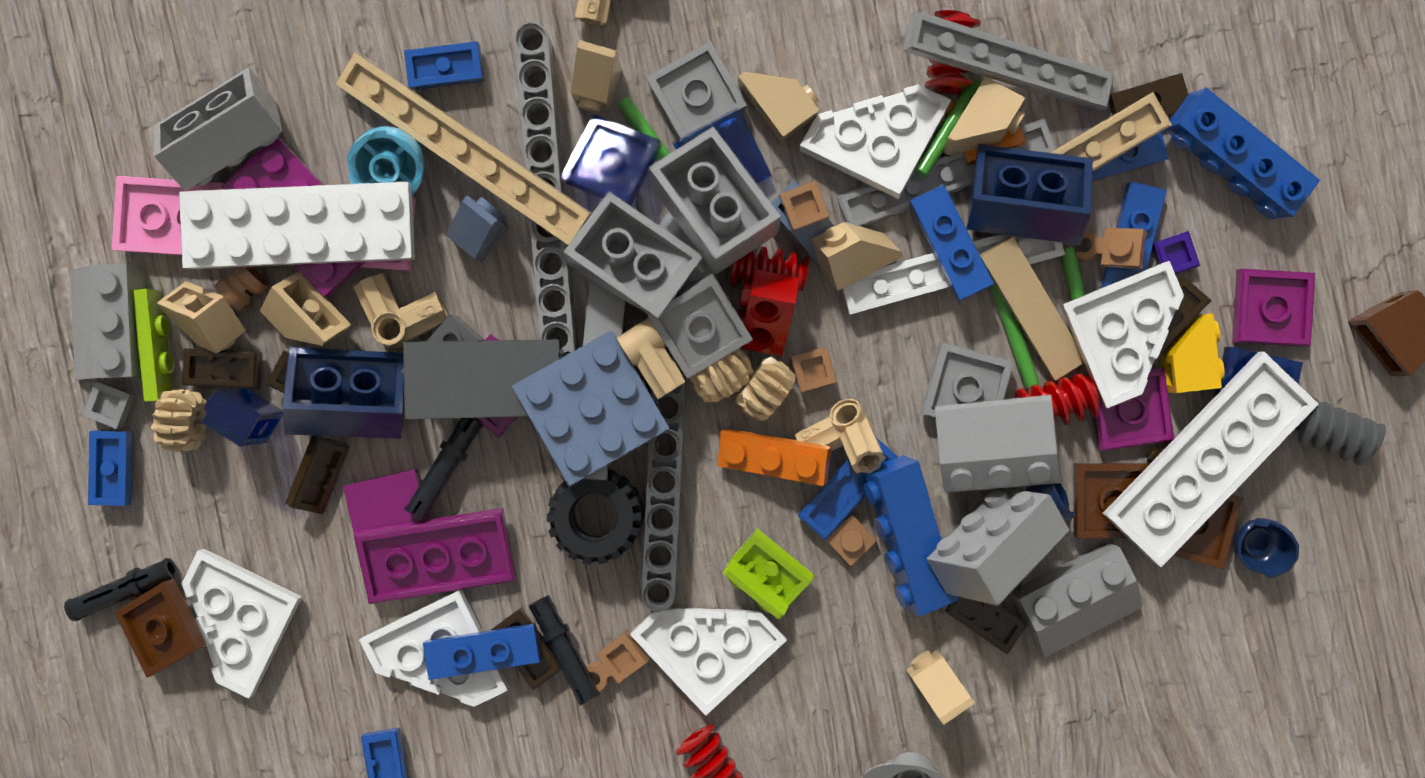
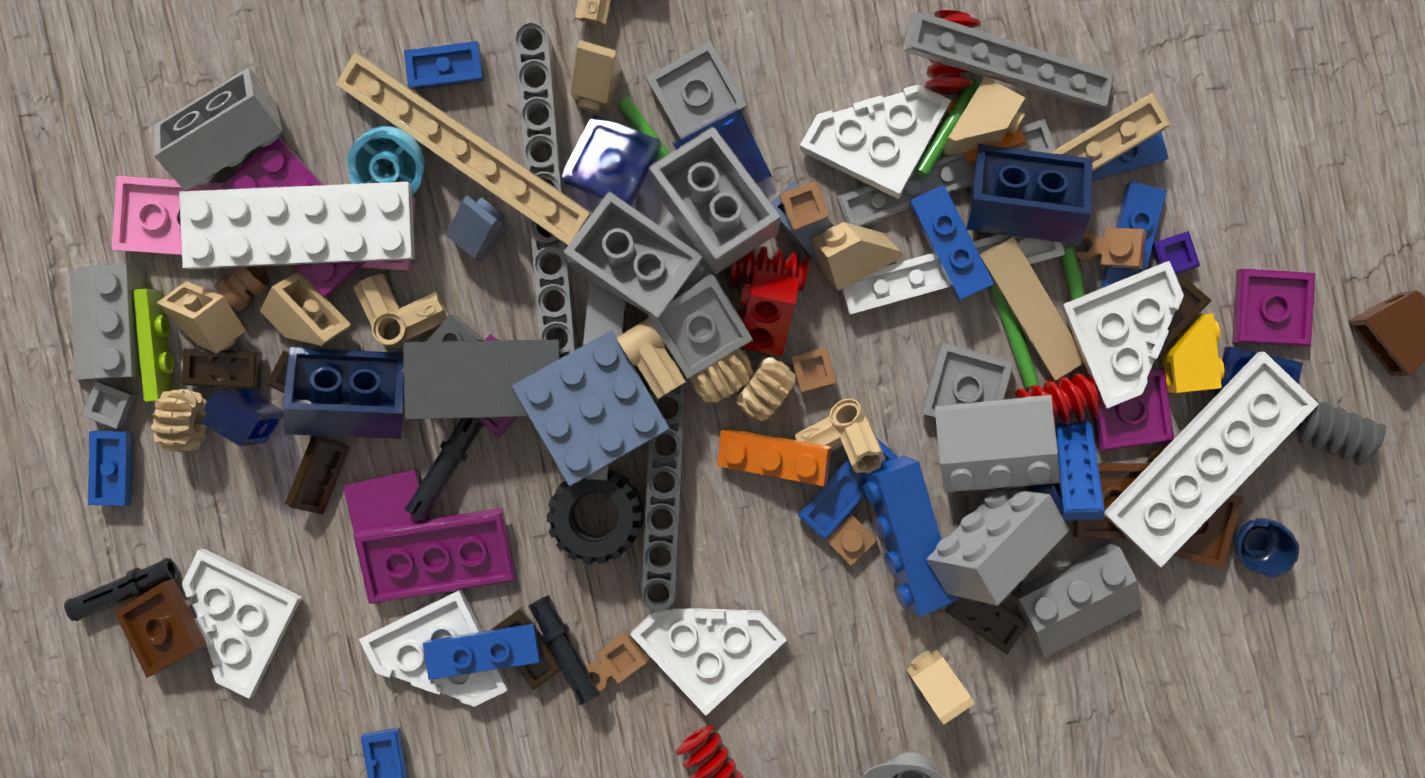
(767, 574): lime bracket -> none
(780, 102): tan slope -> none
(1079, 472): none -> blue plate
(1168, 91): dark brown plate -> none
(1241, 155): blue brick -> none

